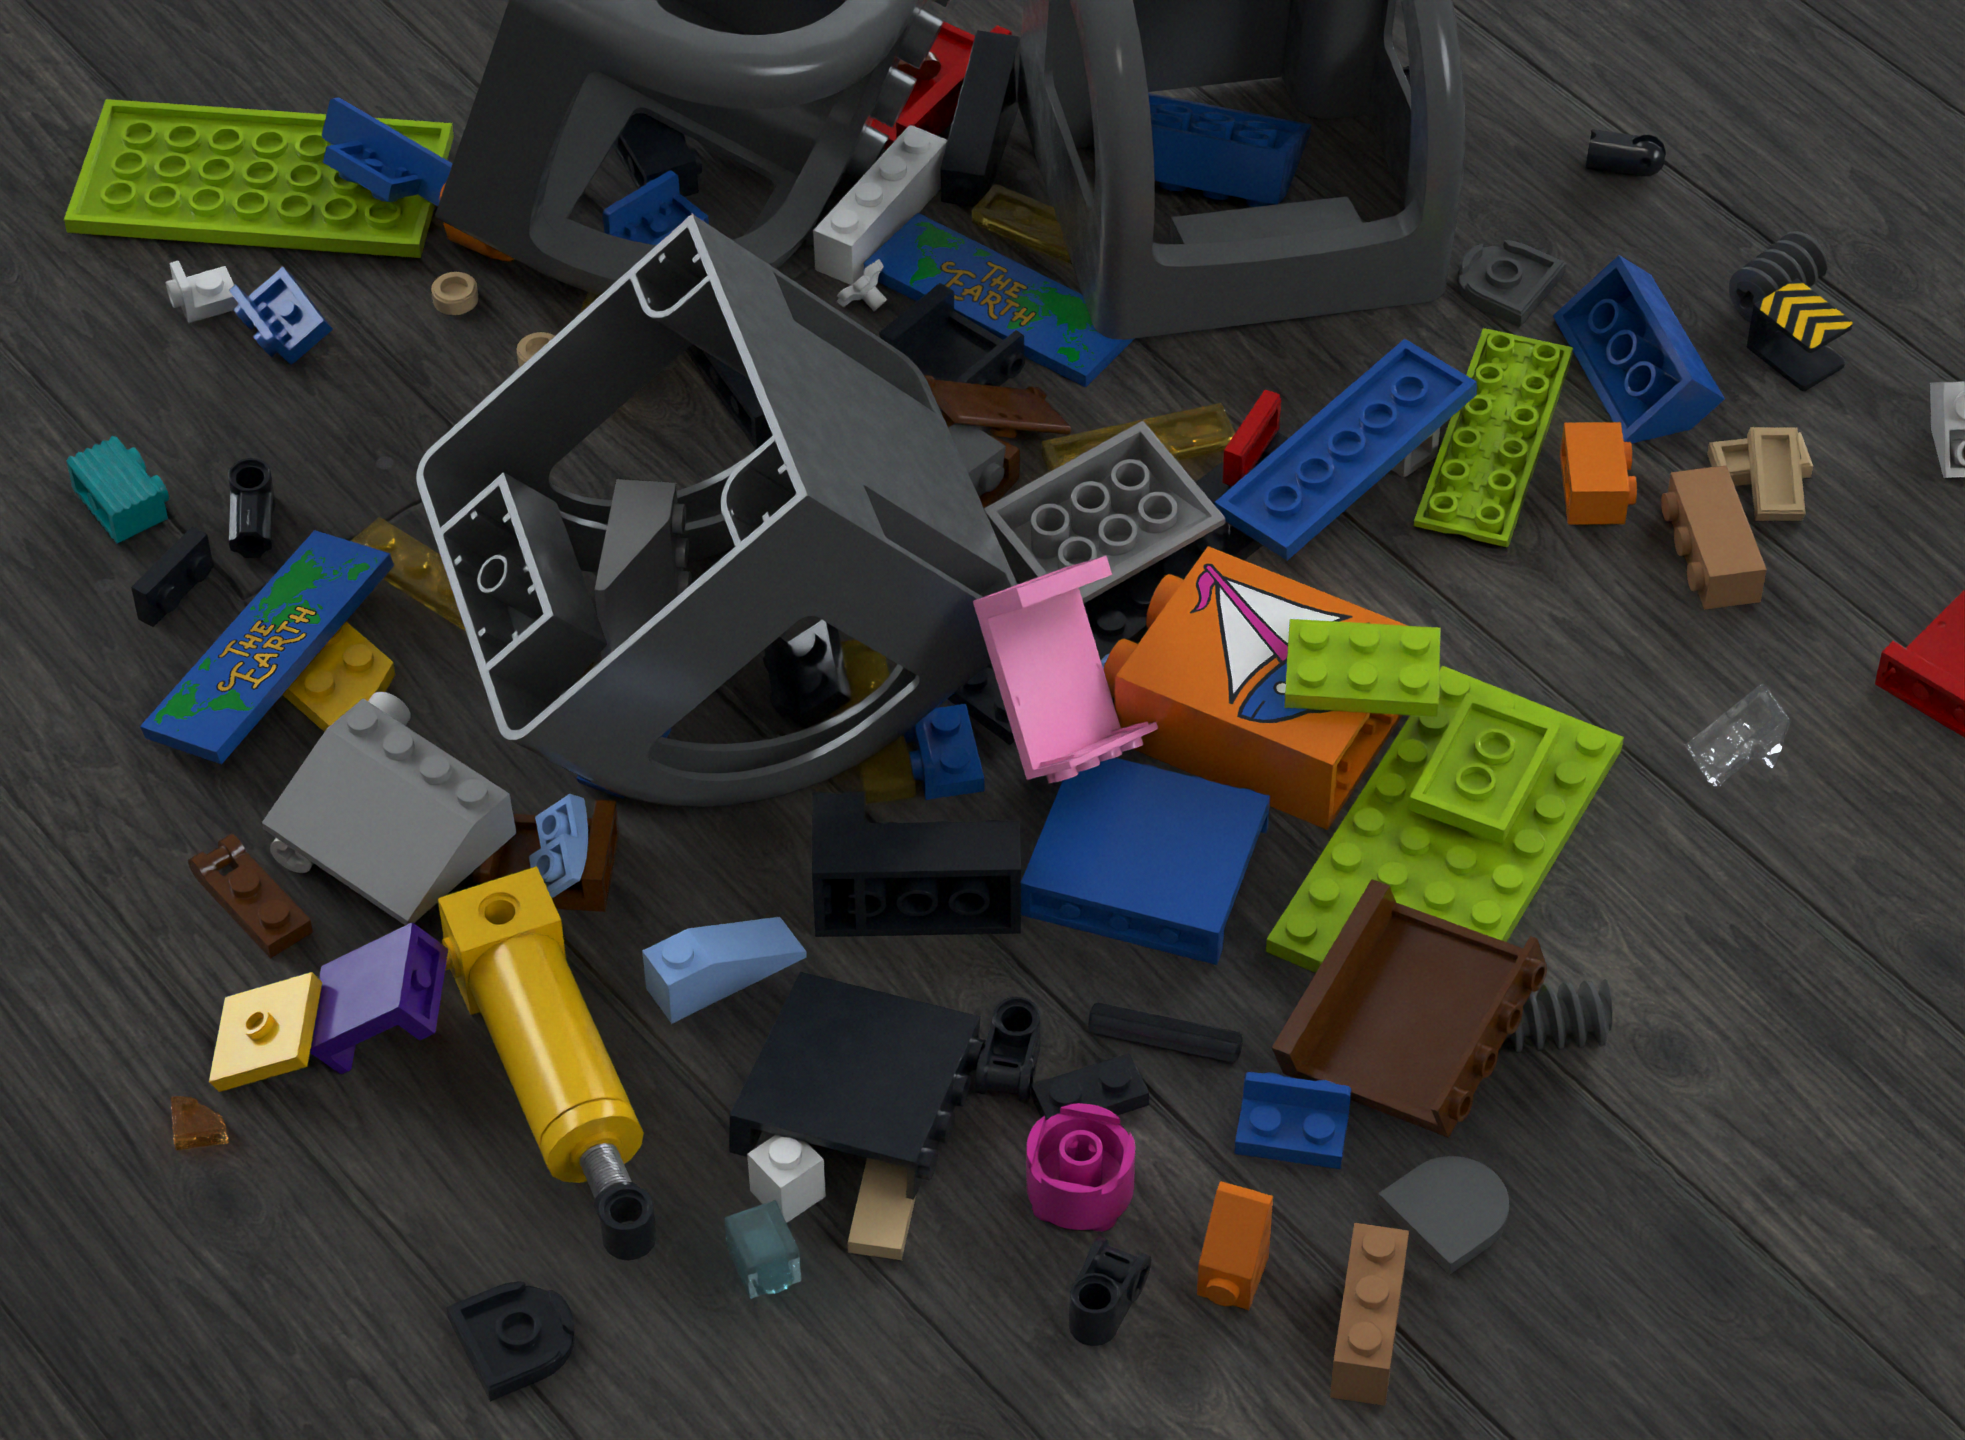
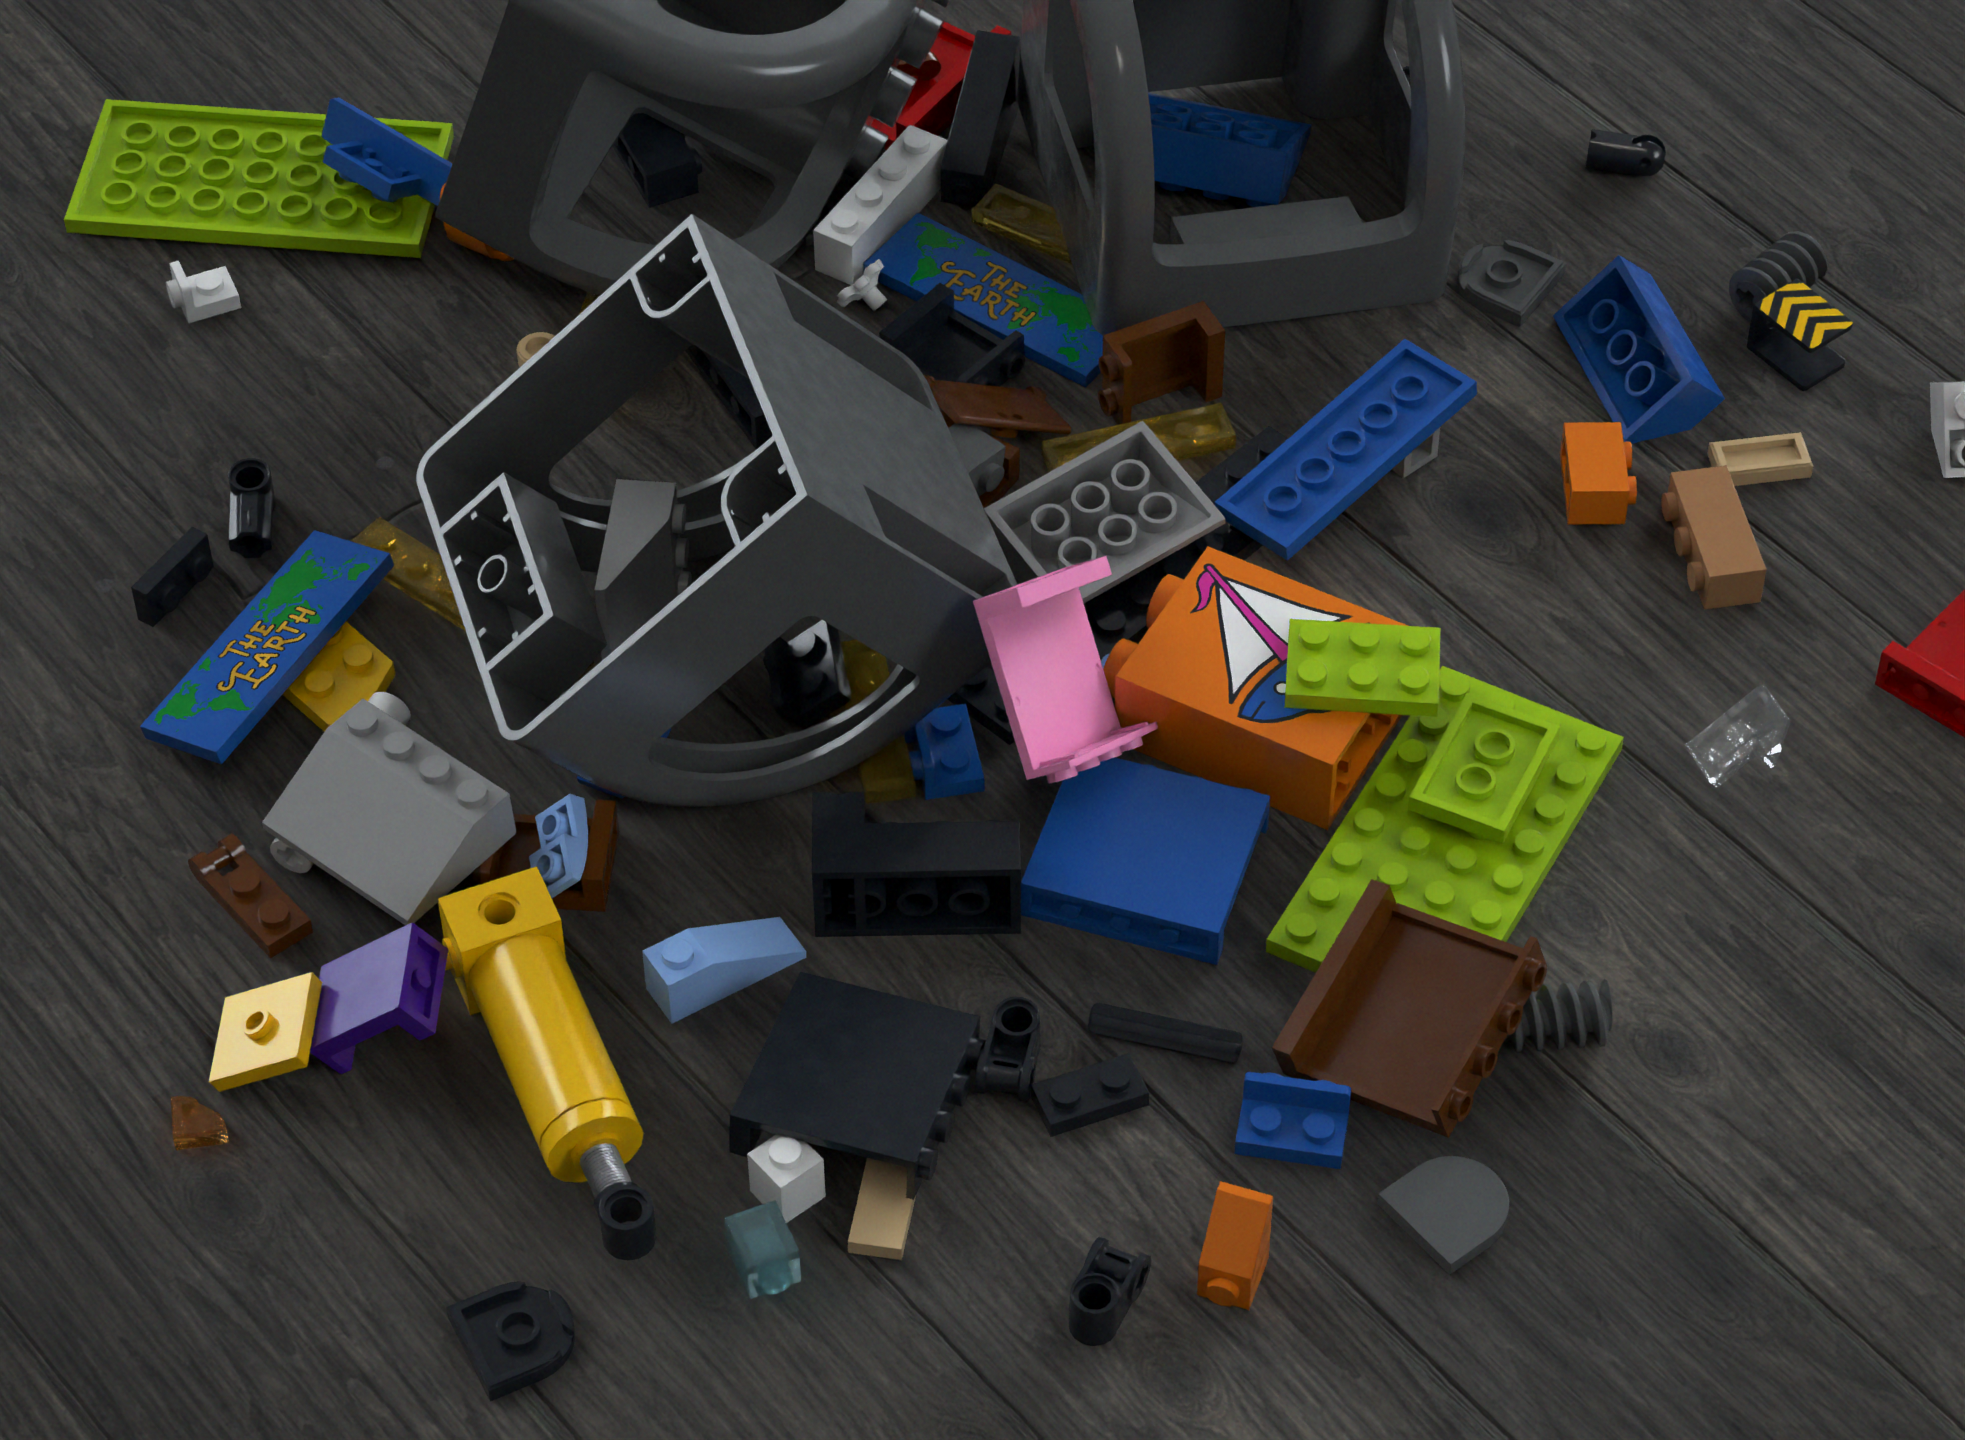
(118, 488): teal brick -> none
(283, 315): blue bracket -> none
(454, 293): tan tile -> none
(650, 211): blue bracket -> none
(1080, 1168): dark pink brick -> none
(1162, 358): none -> reddish brown panel
(1252, 438): red tile -> none
(1369, 1314): medium nougat brick -> none
(1495, 438): lime plate -> none
(1776, 474): tan tile -> none

